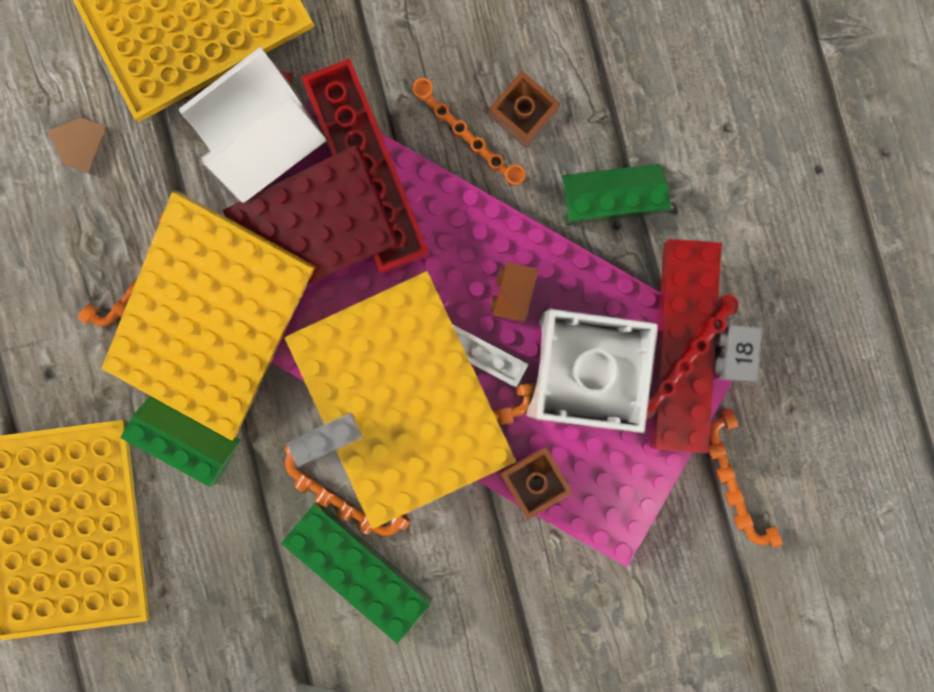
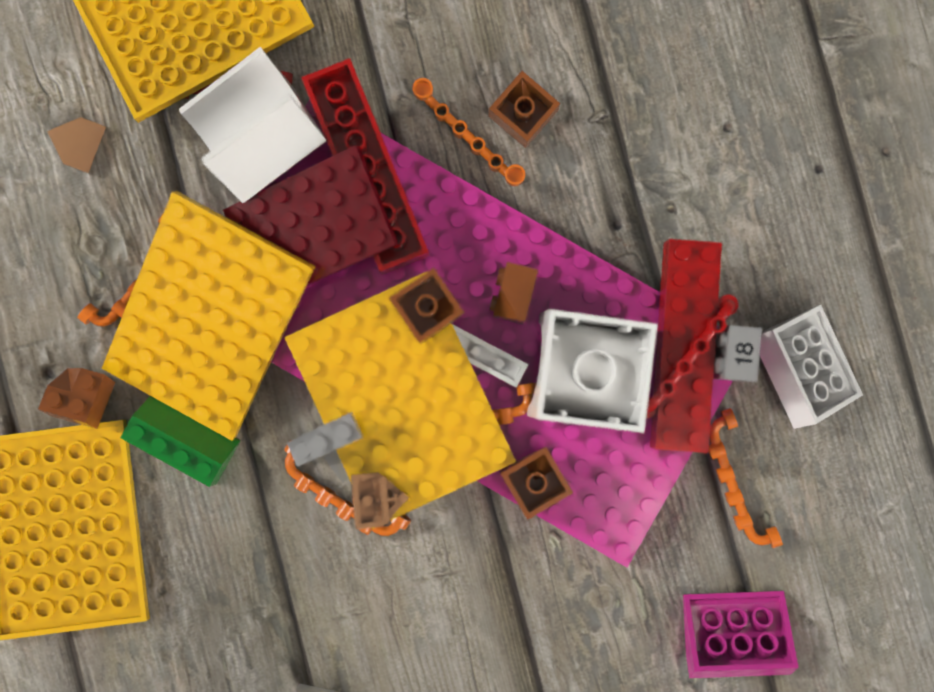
(78, 396): none -> dark orange slope
(357, 571): green brick -> none
(374, 500): none -> medium nougat slope
(426, 306): none -> dark orange slope
(615, 194): green slope -> none
(738, 635): none -> dark pink slope
(808, 368): none -> white slope

